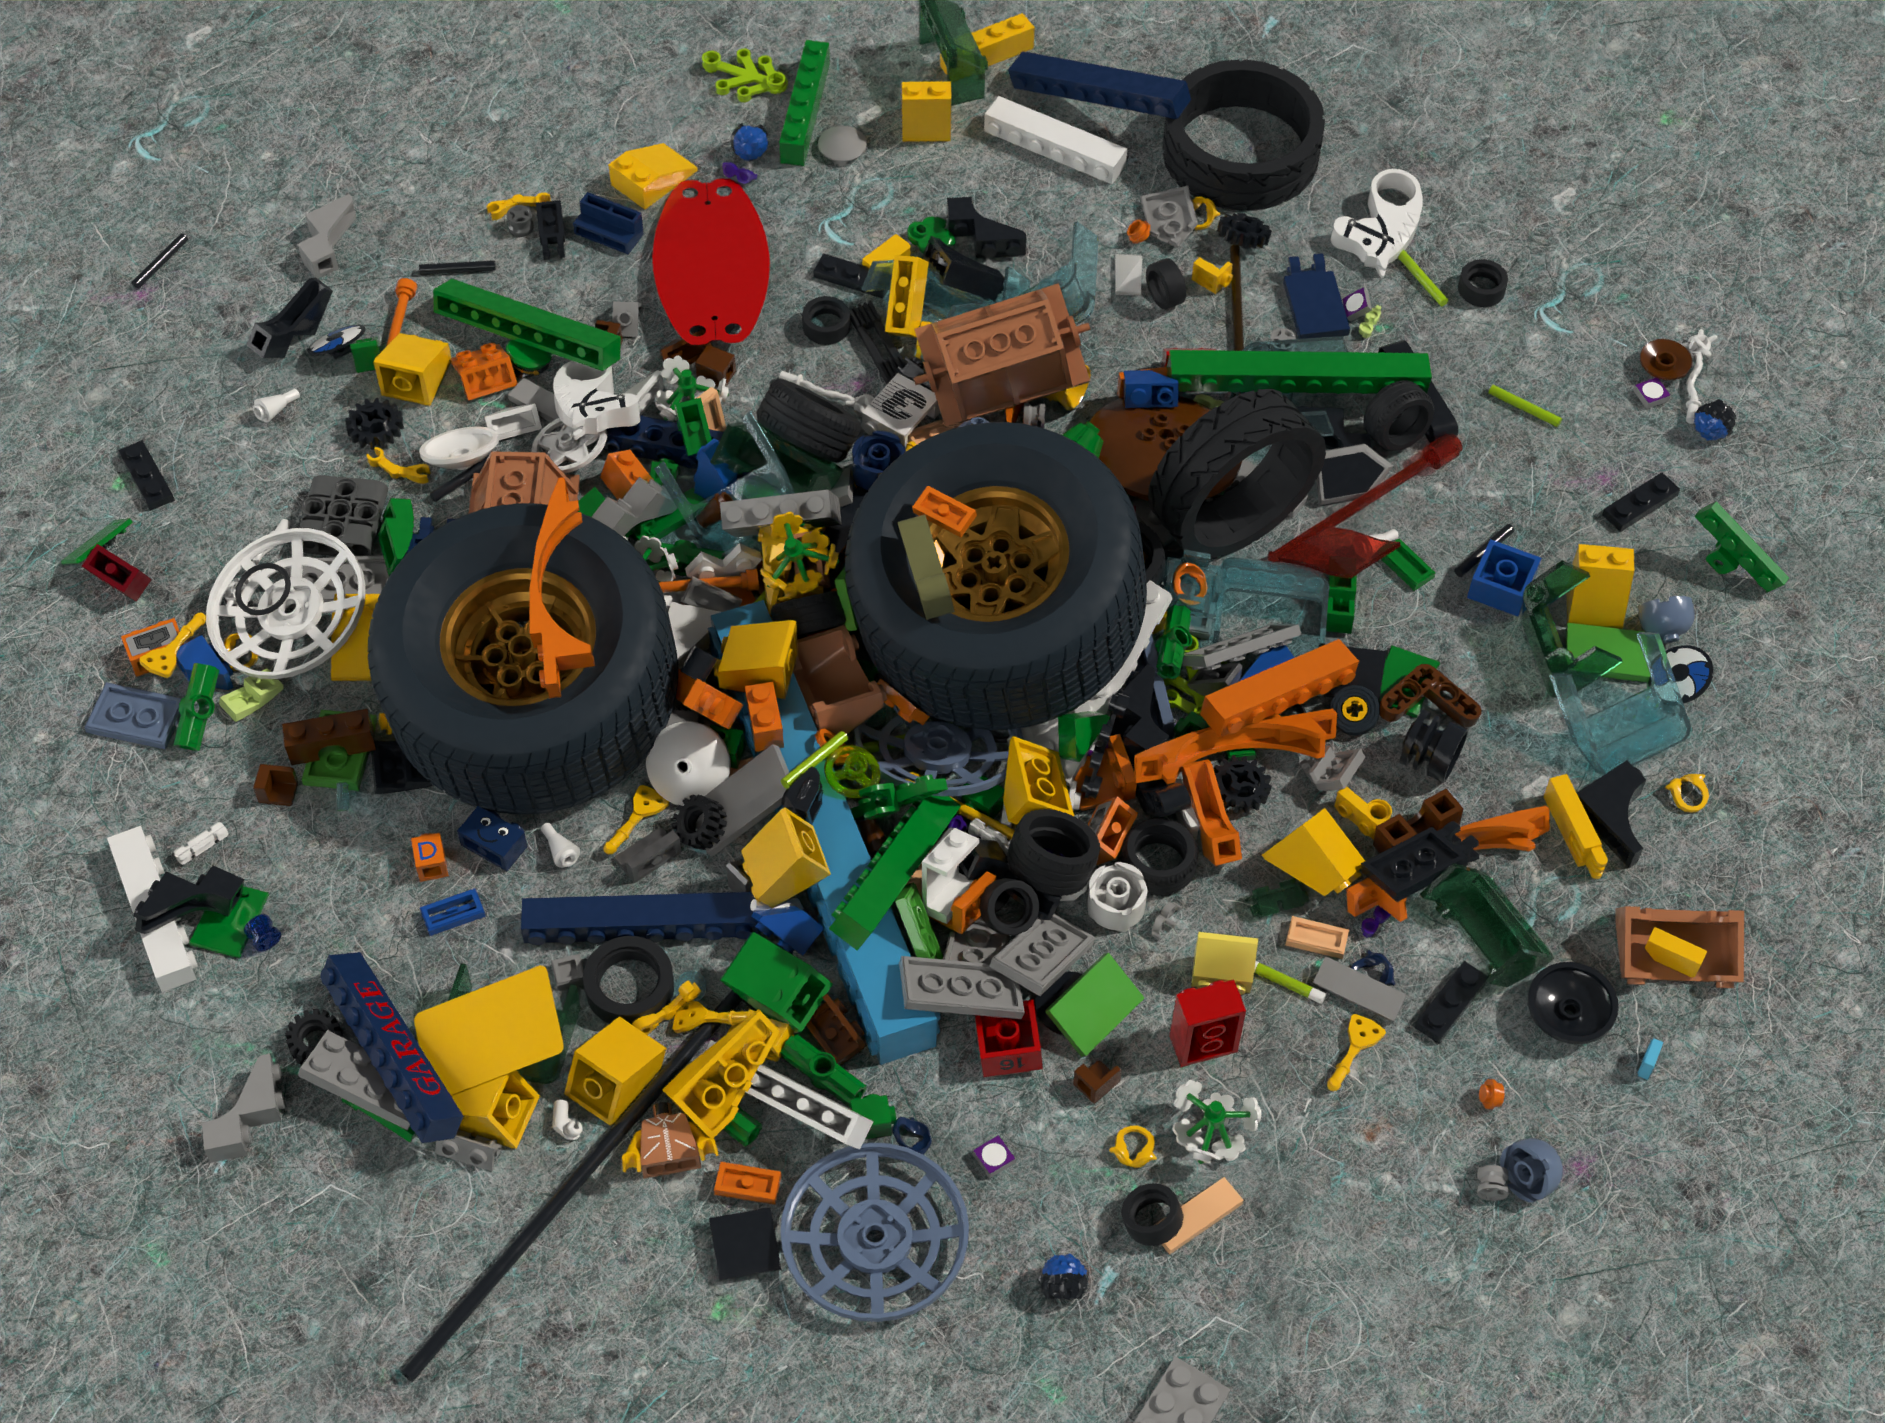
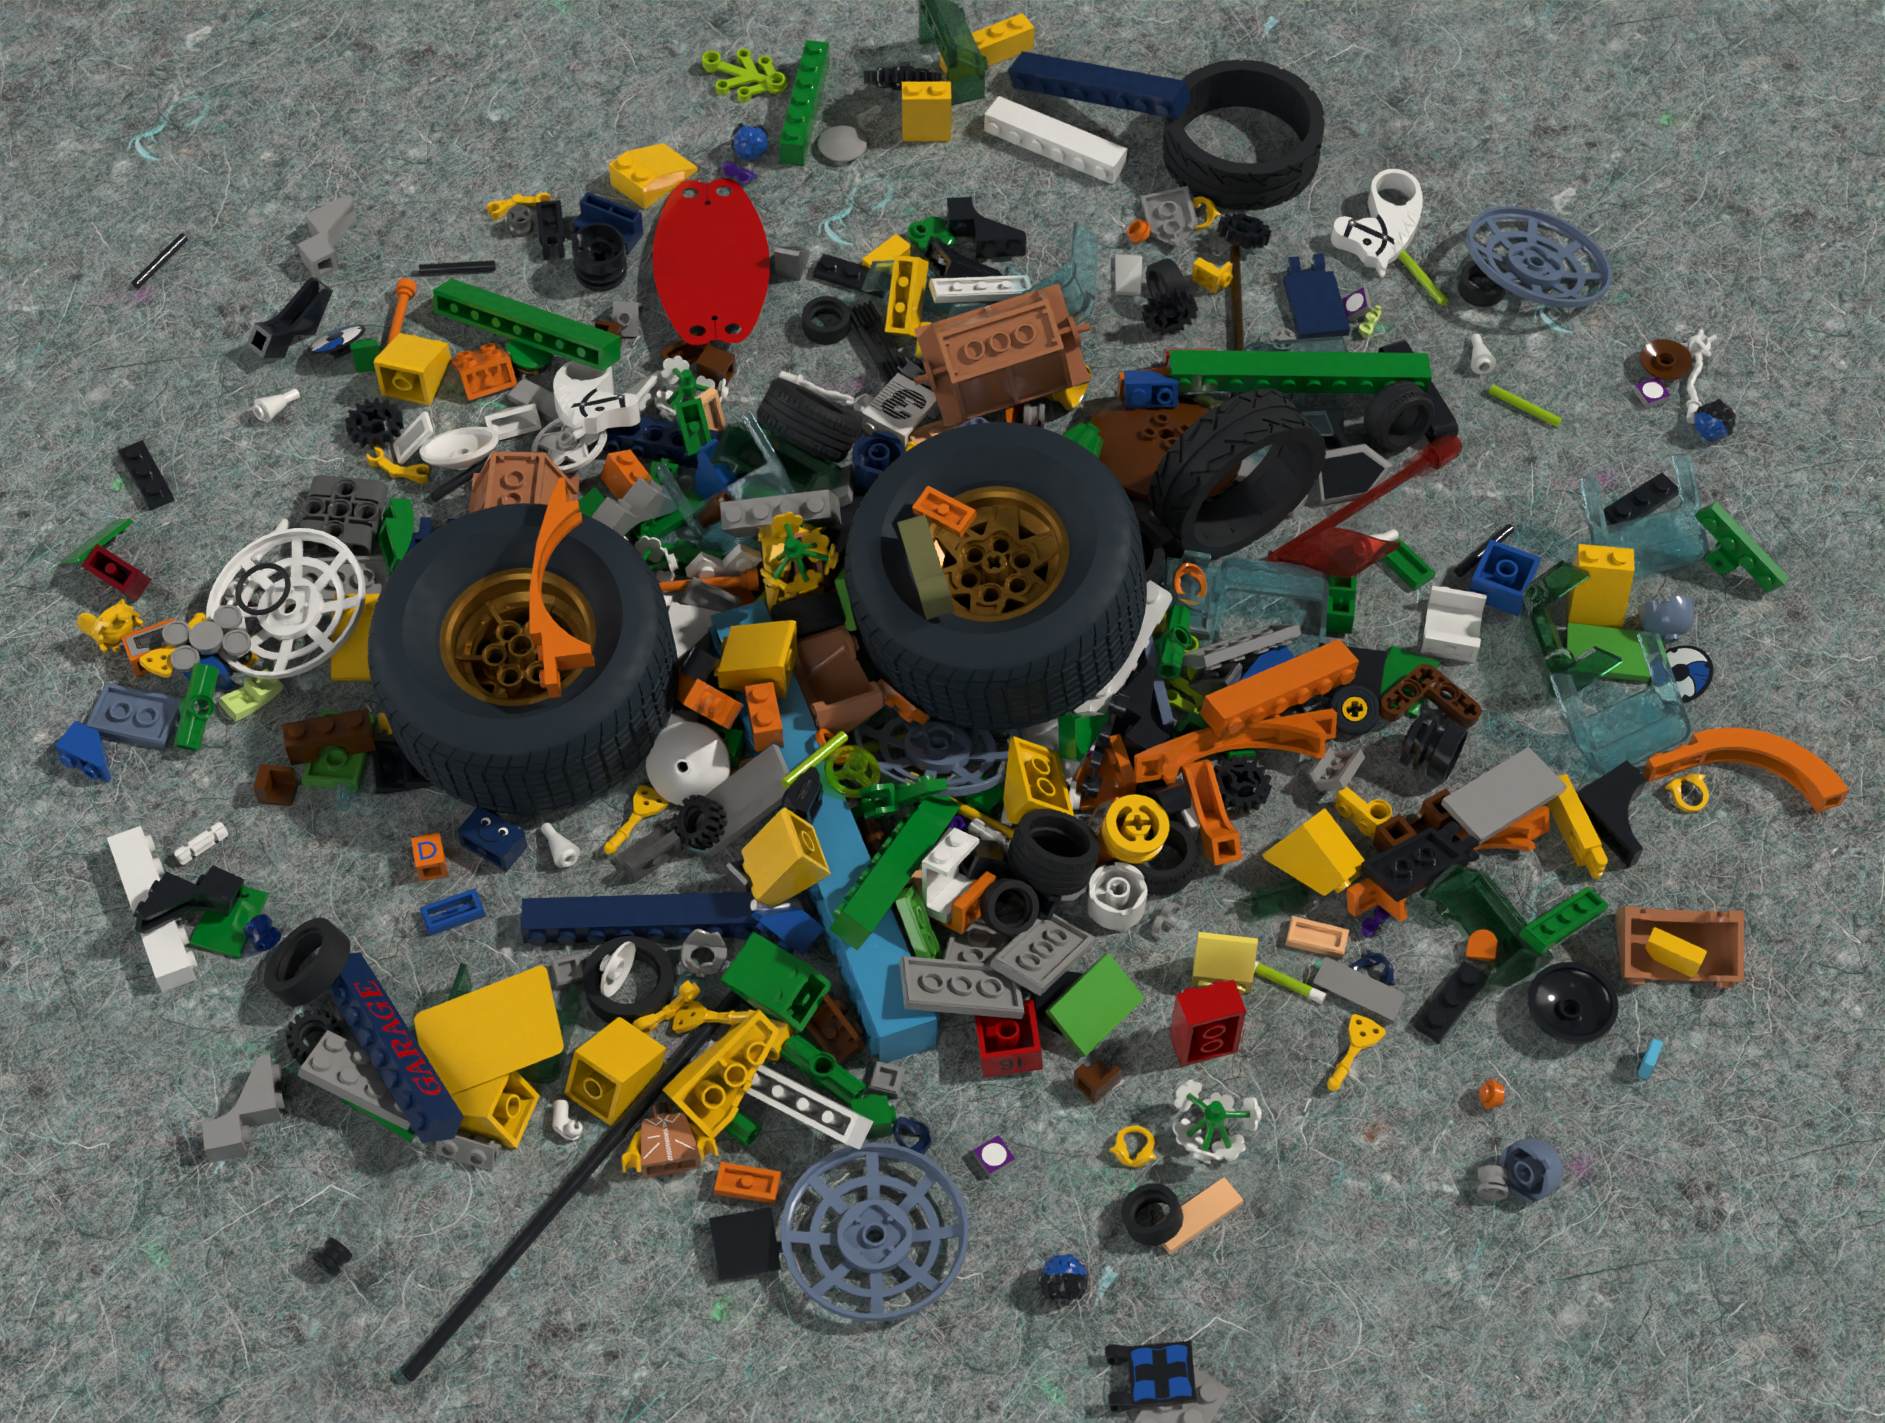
(84, 750): none -> blue slope
(110, 625): none -> yellow hair
(206, 638): none -> light grey piece
(320, 972): none -> black tyre
(332, 1257): none -> black wheel
(413, 438): none -> white slope
(599, 256): none -> black wheel
(616, 968): none -> white dish
(703, 939): none -> light grey piece
(790, 261): none -> flat silver slope
(886, 1079): none -> light grey tile
(893, 77): none -> black gear
(978, 288): none -> white tile
(1131, 845): none -> yellow wheel
(1157, 1374): none -> black flag
(1169, 311): none -> black gear
(1453, 624): none -> white panel
(1482, 360): none -> white cone
(1482, 946): none -> orange tile
(1503, 795): none -> light grey tile
(1535, 263): none -> sand blue dish
(1563, 920): none -> green tile
(1659, 539): none -> clear light blue windscreen
(1757, 748): none -> orange arch

